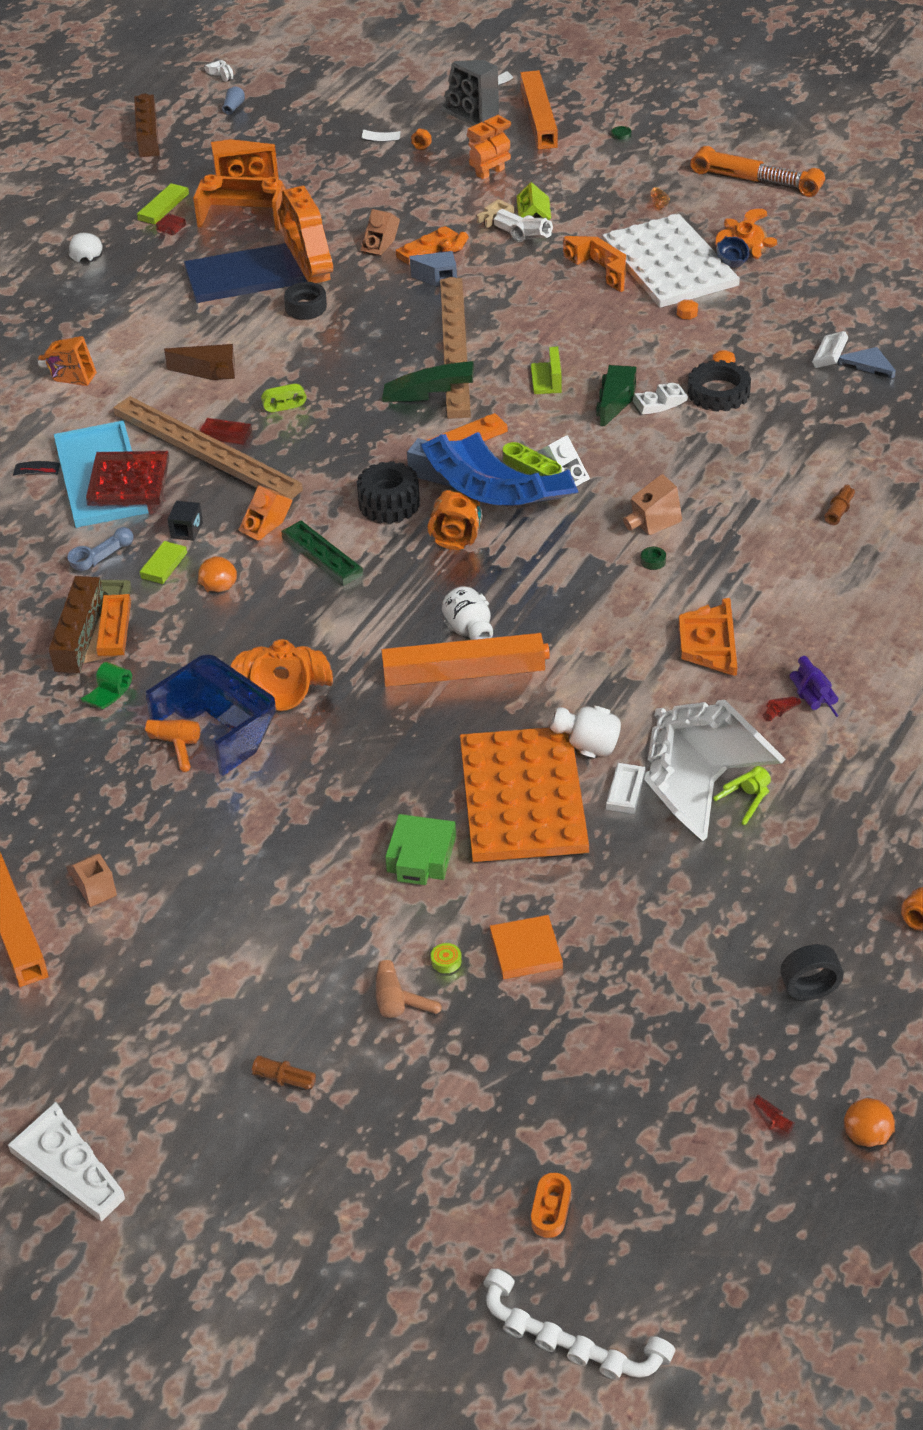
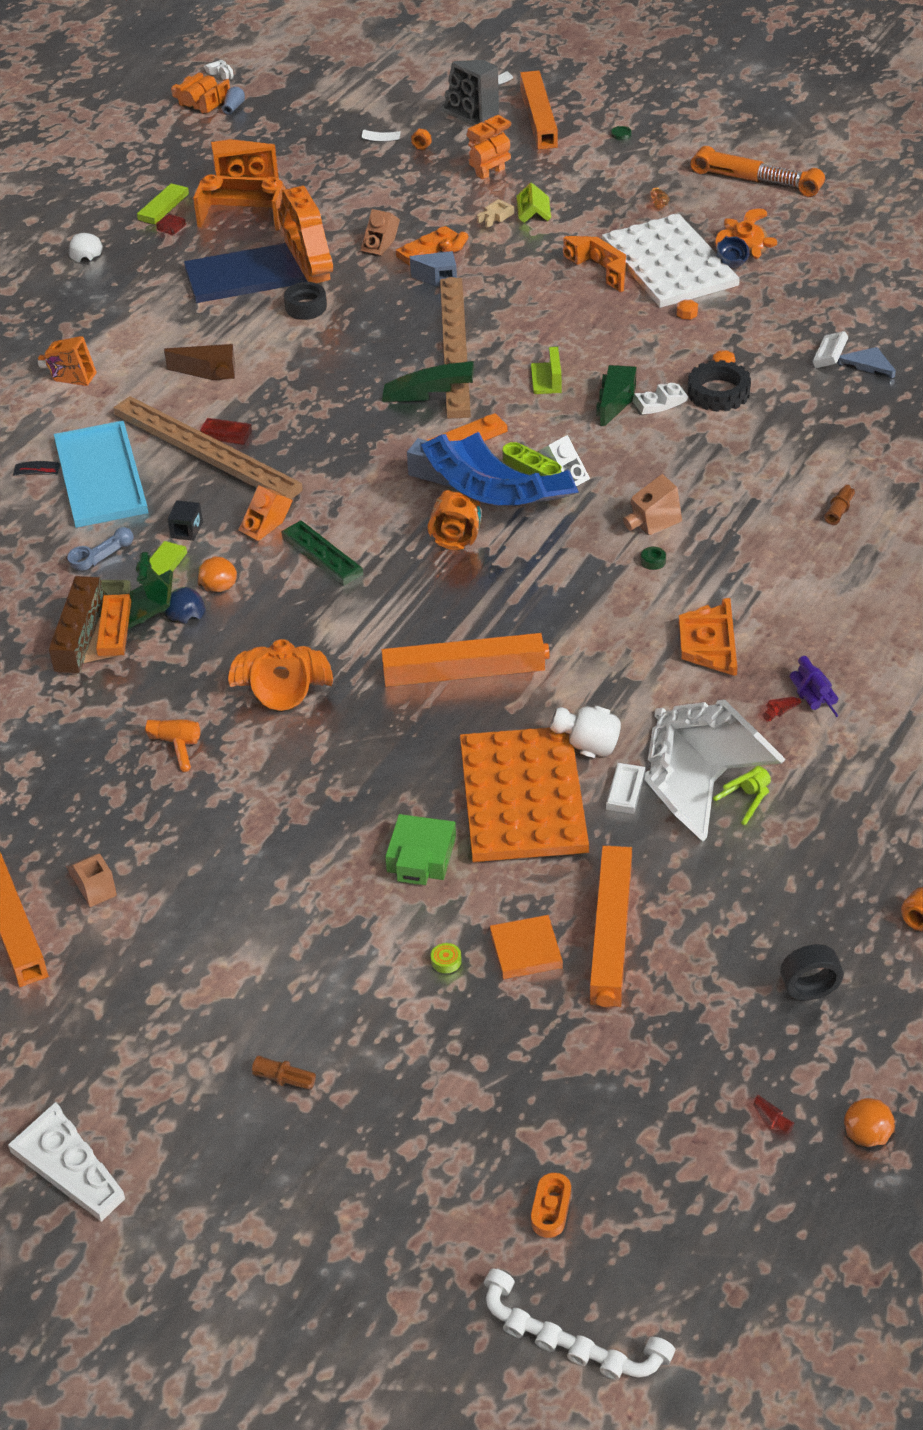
(112, 684): green panel -> none
(128, 478): clear red plate -> none
(146, 125): reddish brown brick -> none
(152, 595): none -> dark green plate
(185, 604): none -> dark blue hair
(201, 92): none -> orange hips
(224, 694): clear blue windscreen -> none
(283, 398): lime beam -> none
(388, 492): black tyre -> none
(392, 998): nougat piece -> none
(467, 613): white piece -> none
(523, 228): white piece -> none
(611, 927): none -> orange brick

